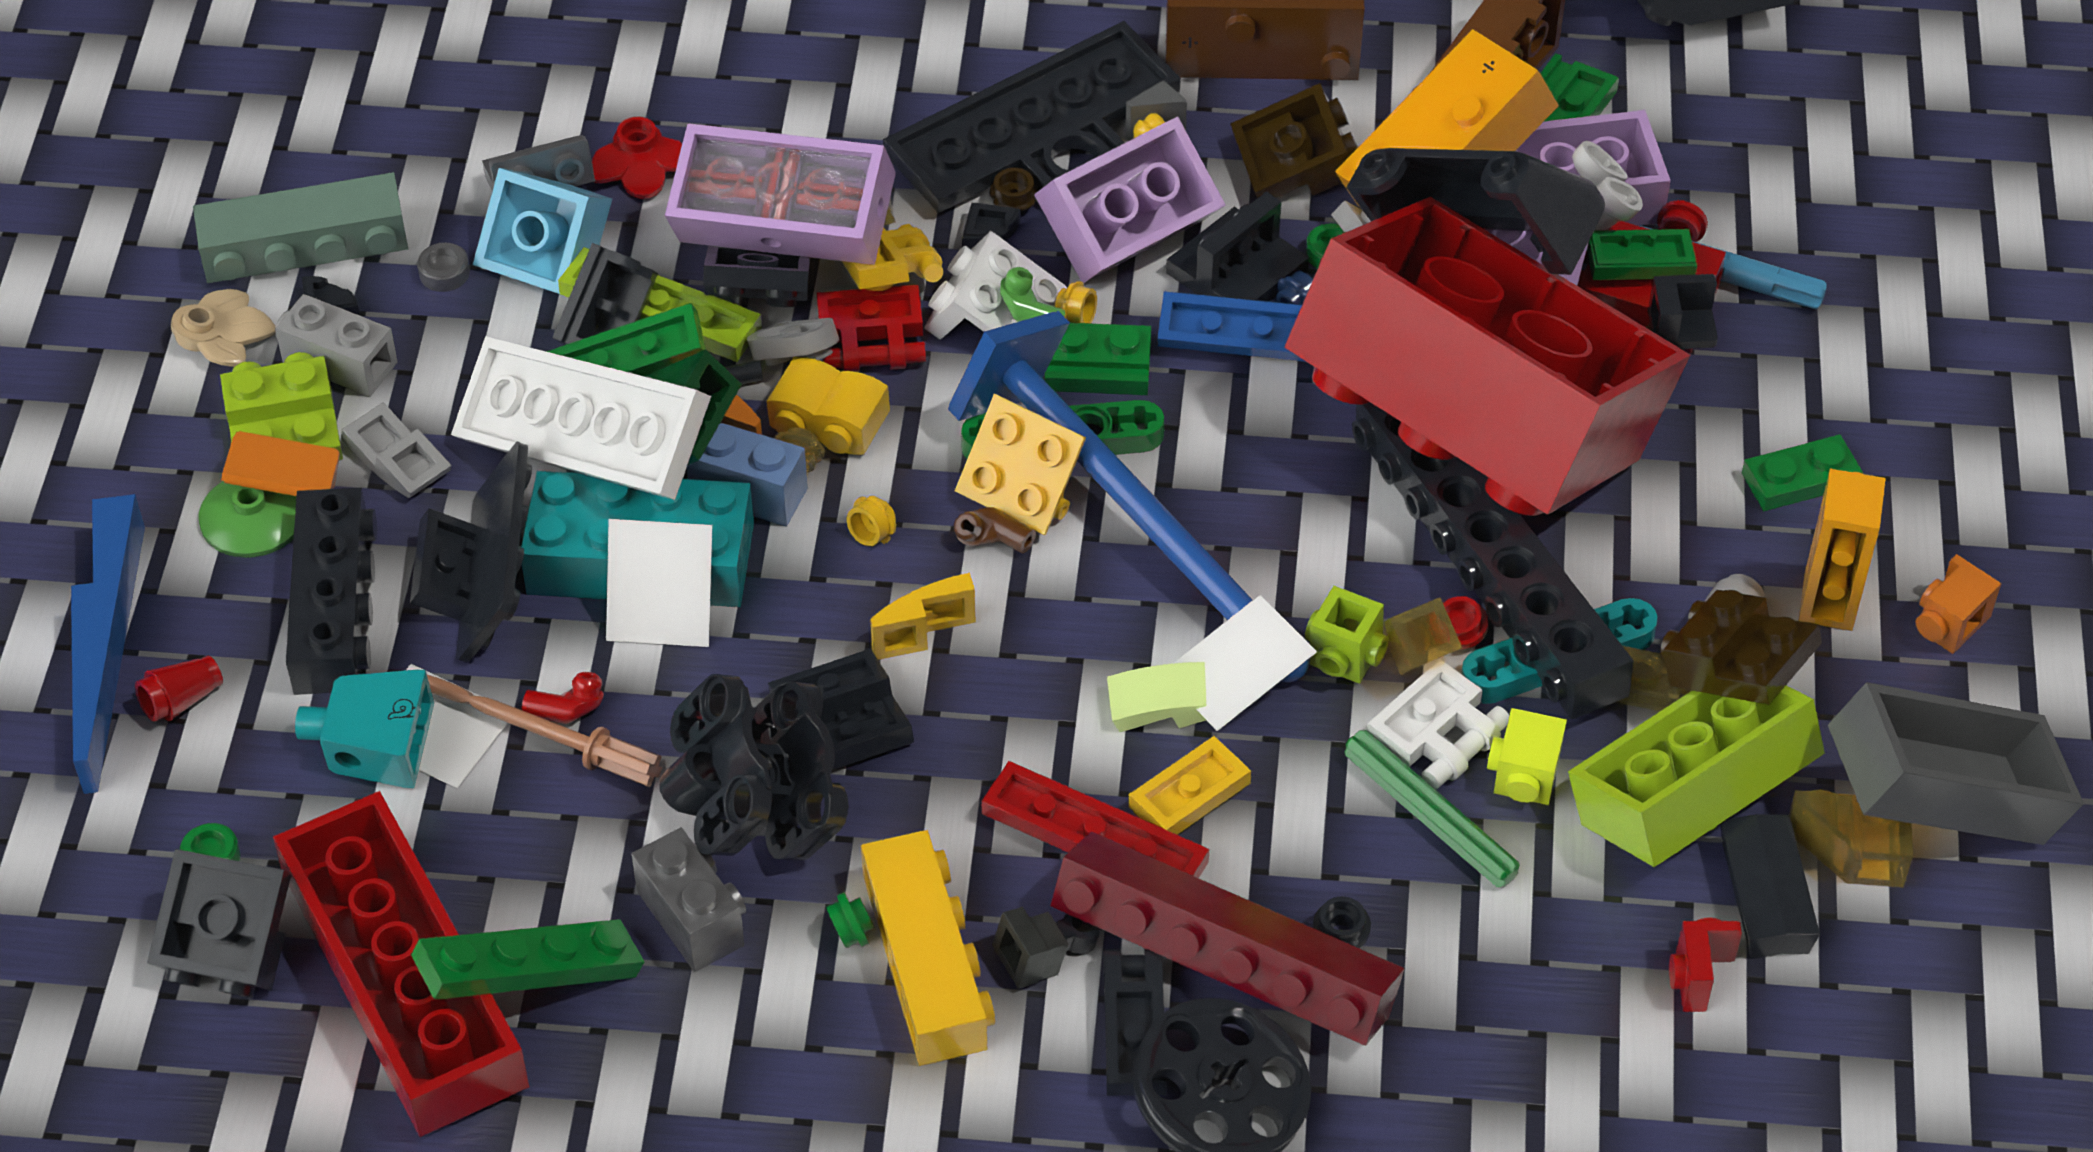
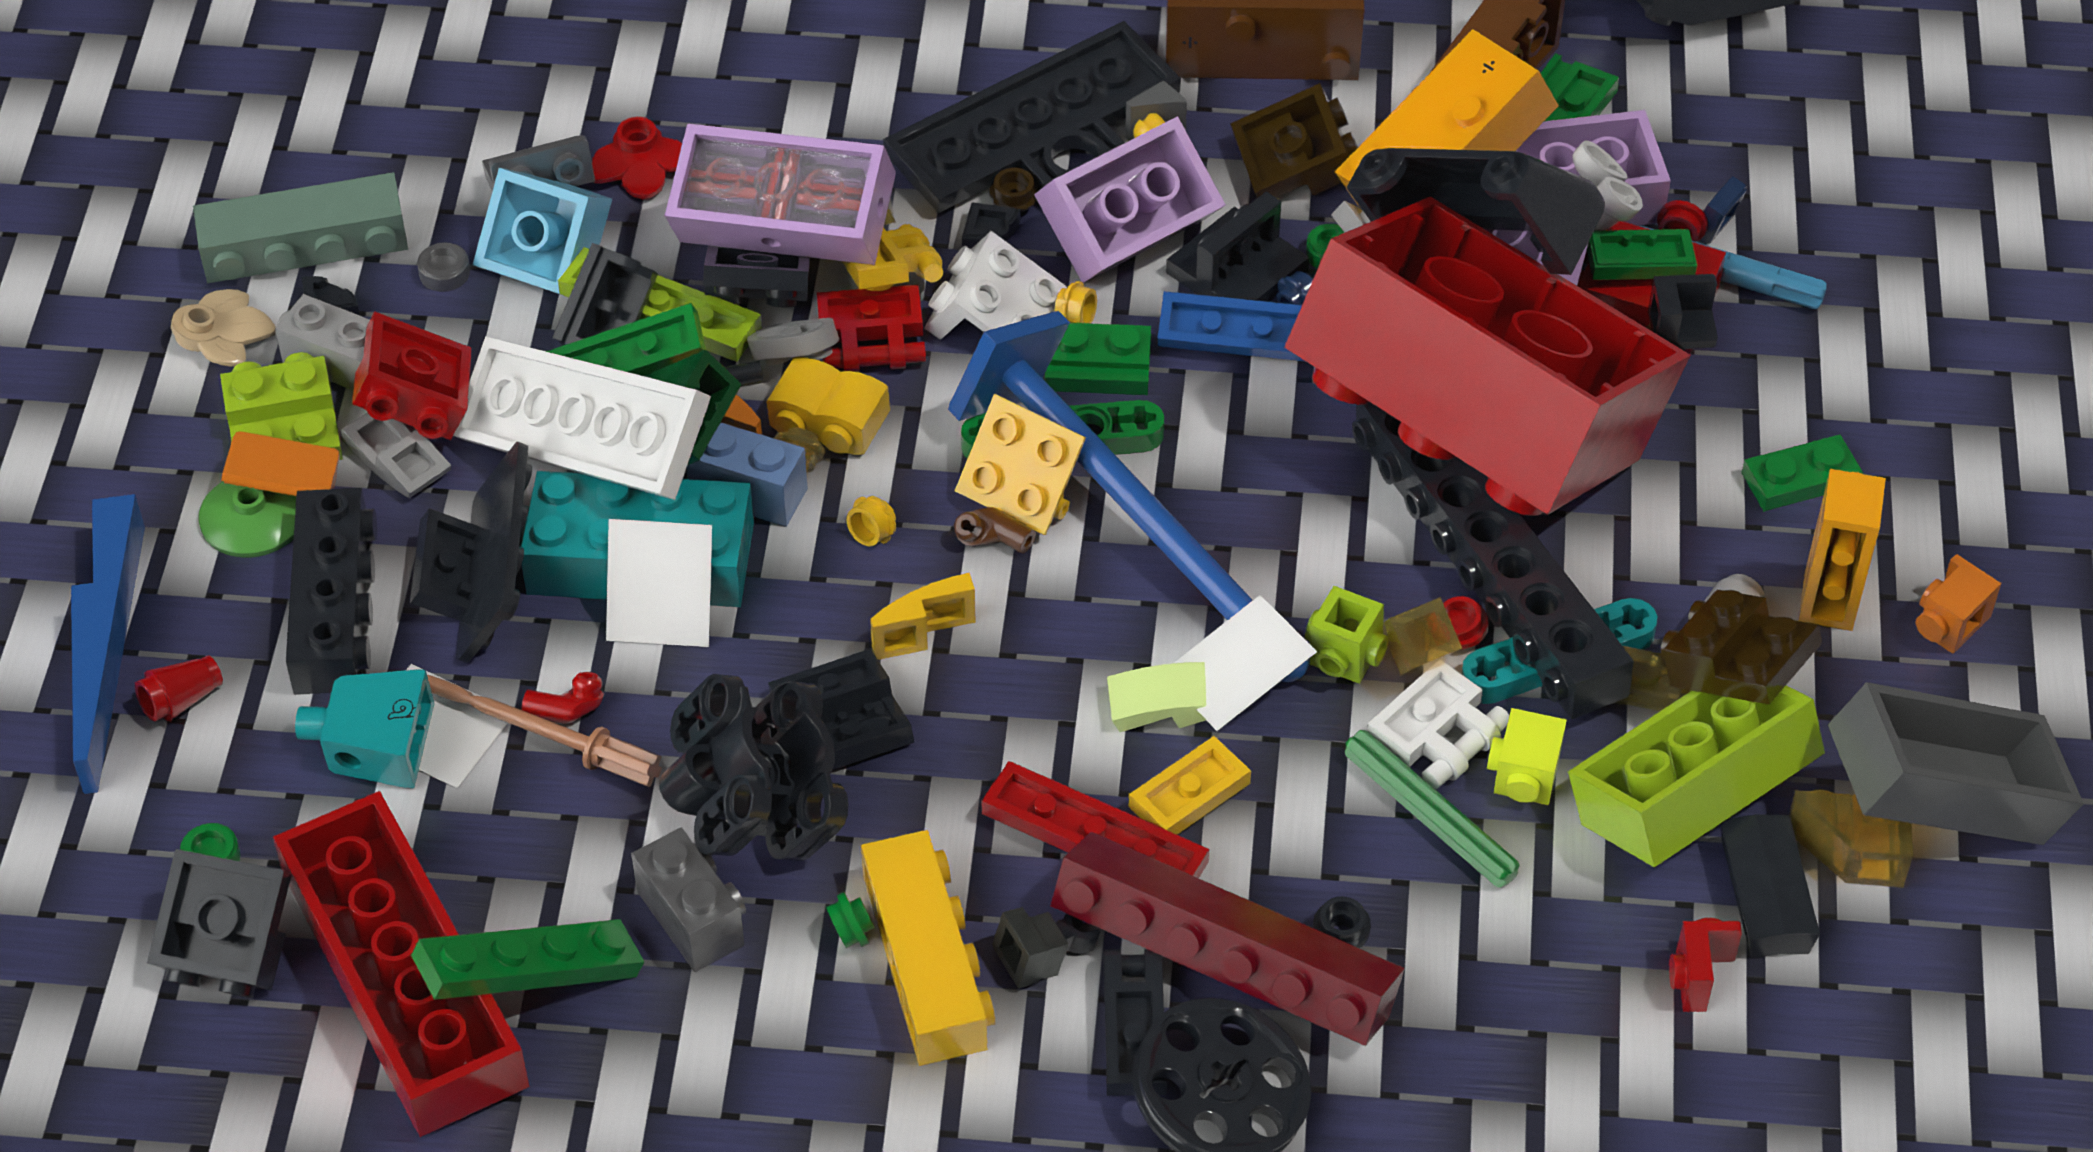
(413, 377): none -> red plate
(1020, 298): bright green arm -> none
(1723, 207): none -> dark blue tile

